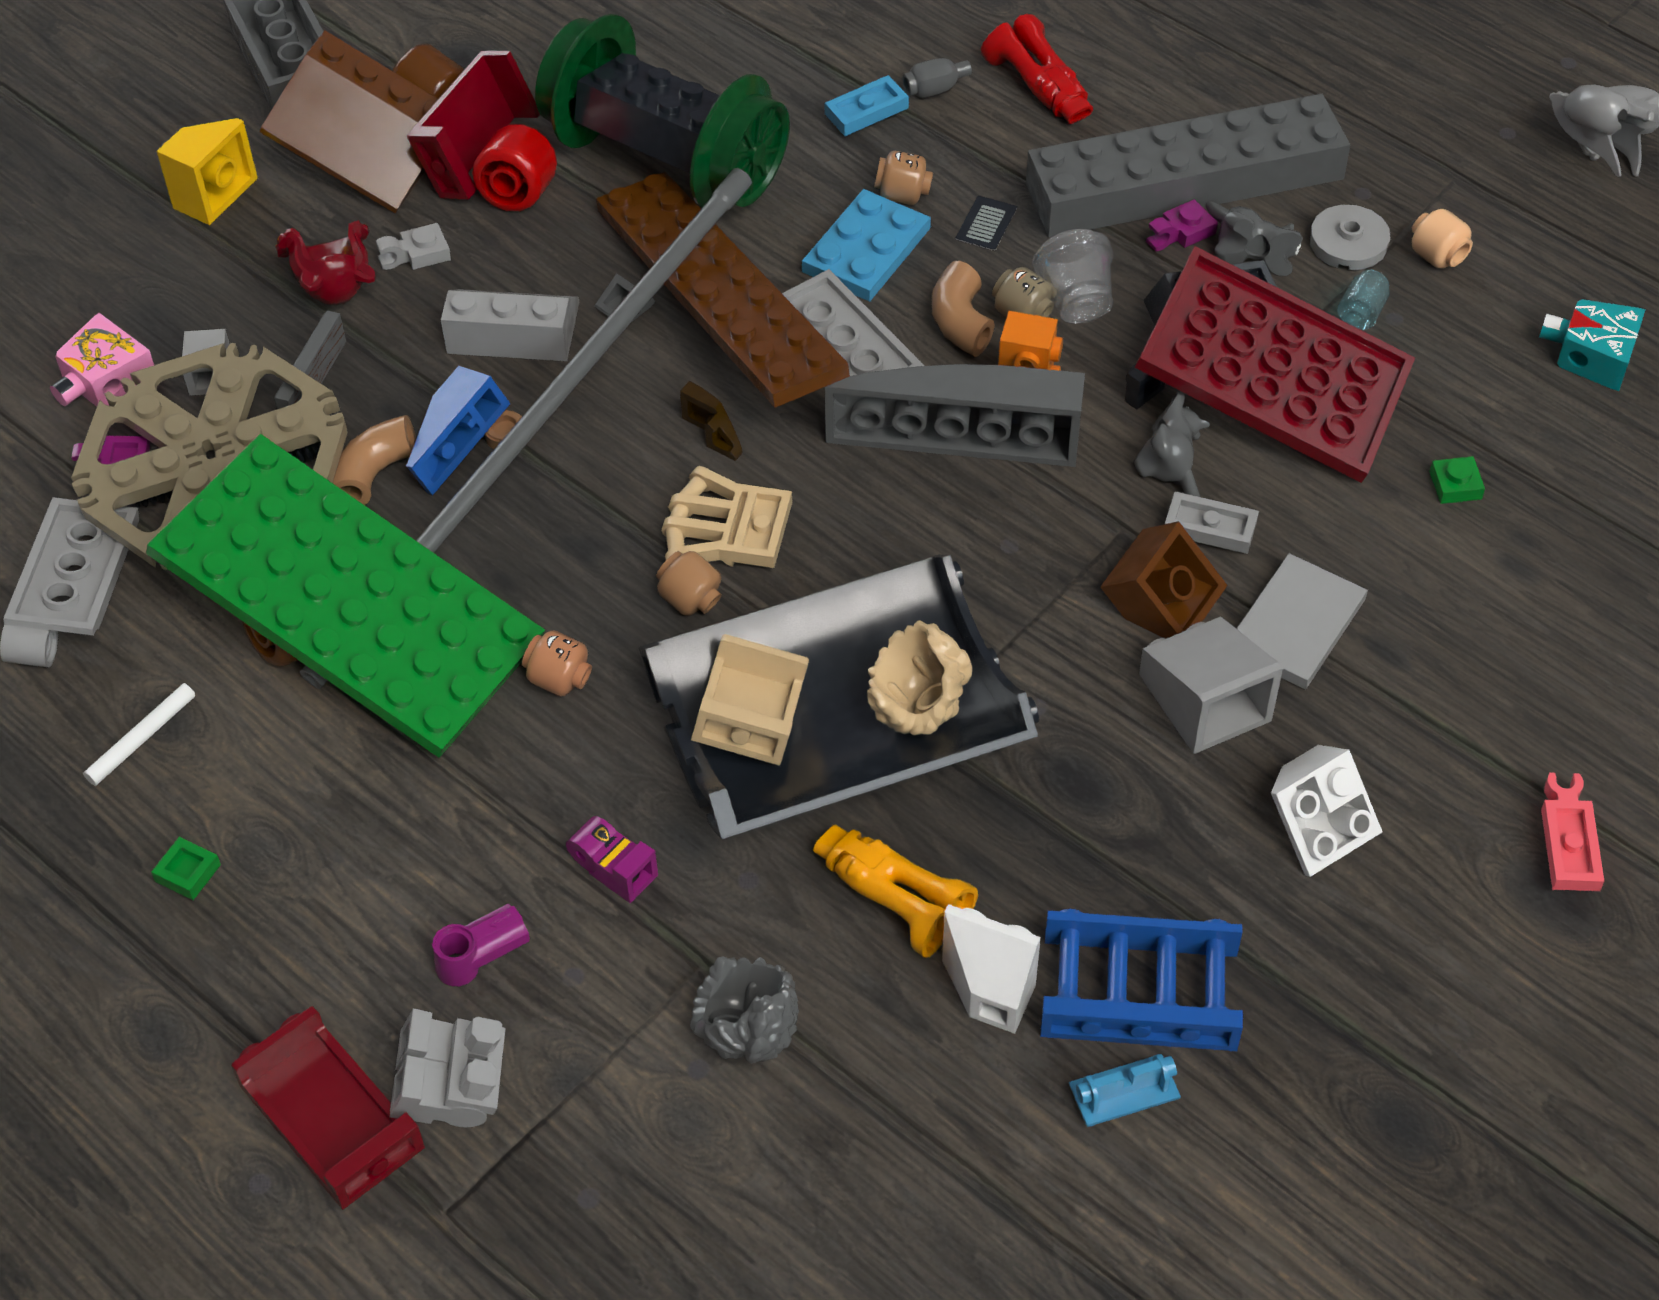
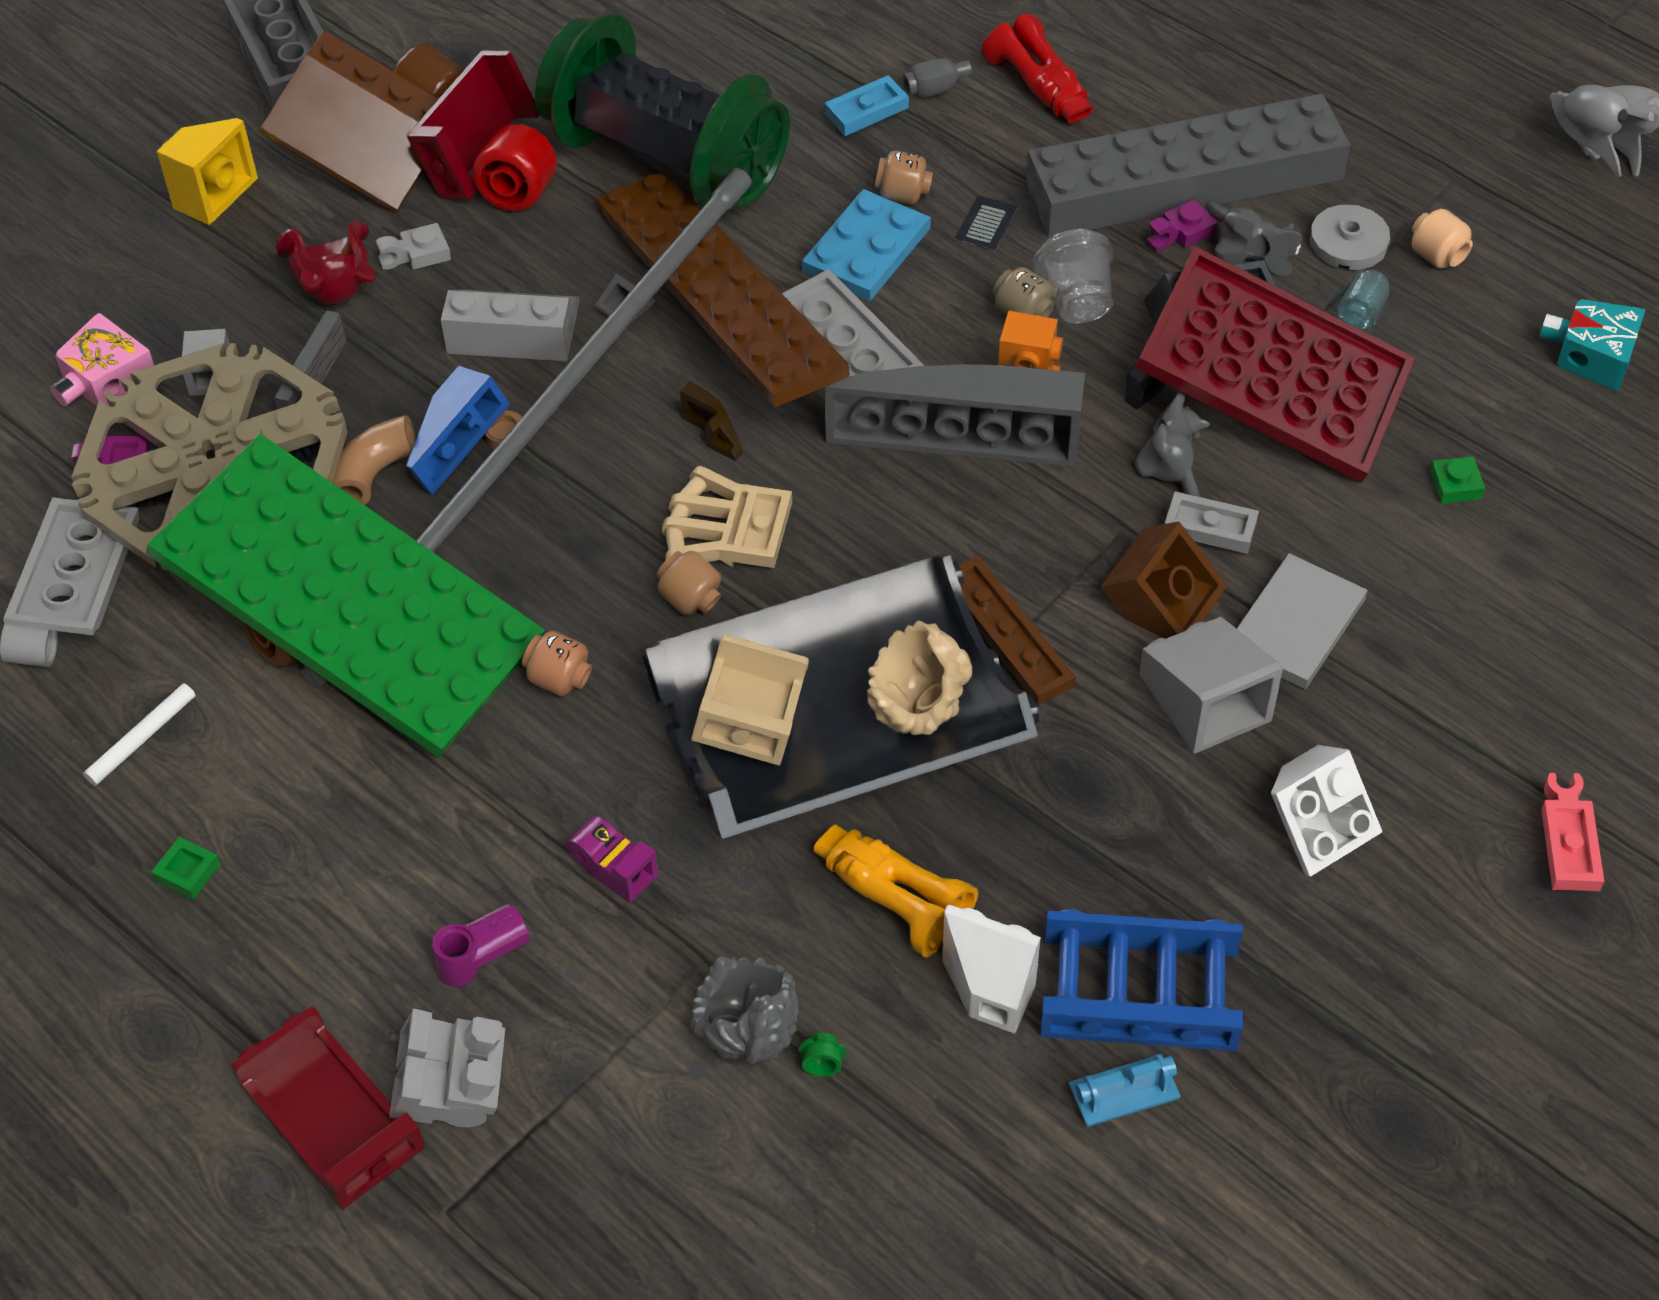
(821, 1055): none -> green plate
(954, 309): medium nougat cylinder -> none
(1013, 635): none -> reddish brown plate

